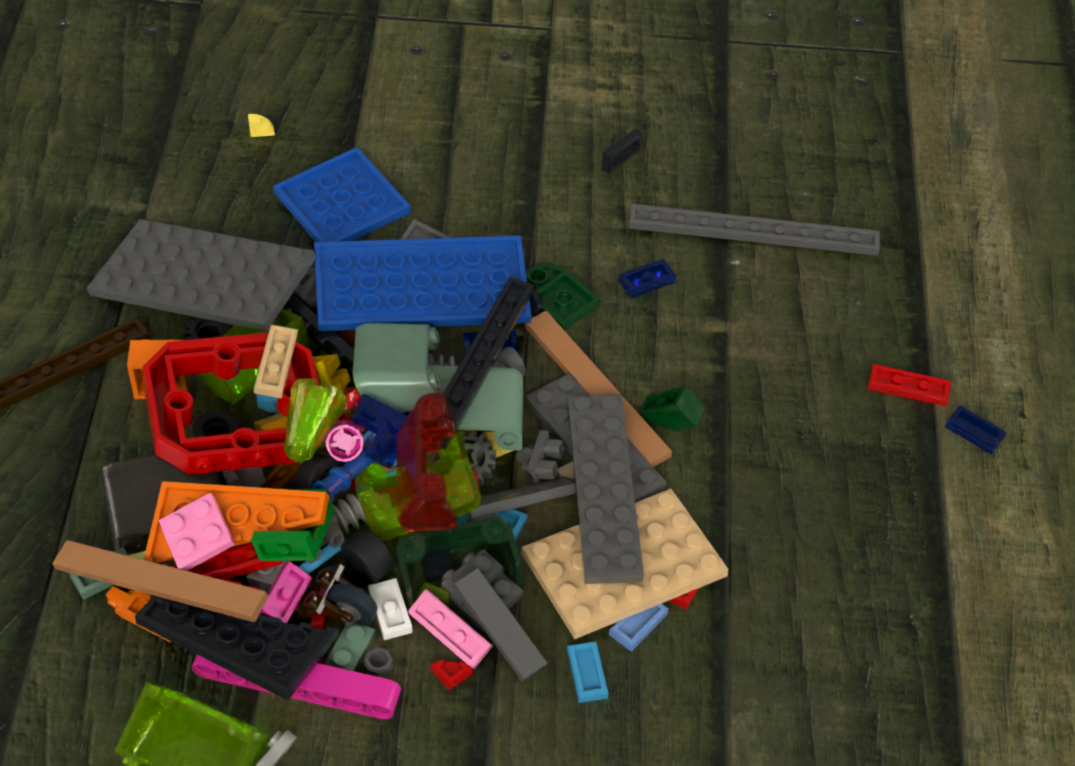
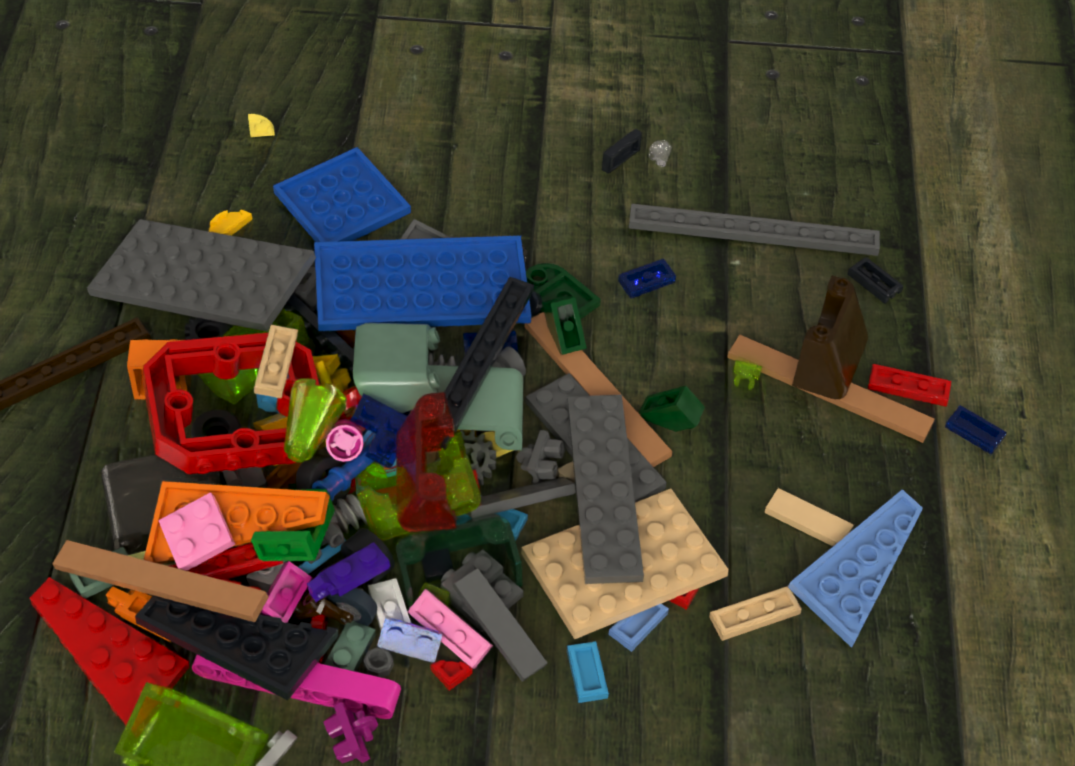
(107, 649): none -> red wing
(229, 223): none -> yellow tile
(344, 722): none -> magenta hips
(349, 573): none -> dark purple hinge
(409, 639): none -> clear blue plate
(564, 324): none -> dark green slope
(660, 152): none -> clear plate
(747, 371): none -> clear neon green tile
(755, 613): none -> tan tile
(807, 518): none -> tan tile
(834, 345): none -> dark brown windscreen
(853, 572): none -> medium blue wing
(858, 399): none -> medium nougat tile
(872, 281): none -> black tile

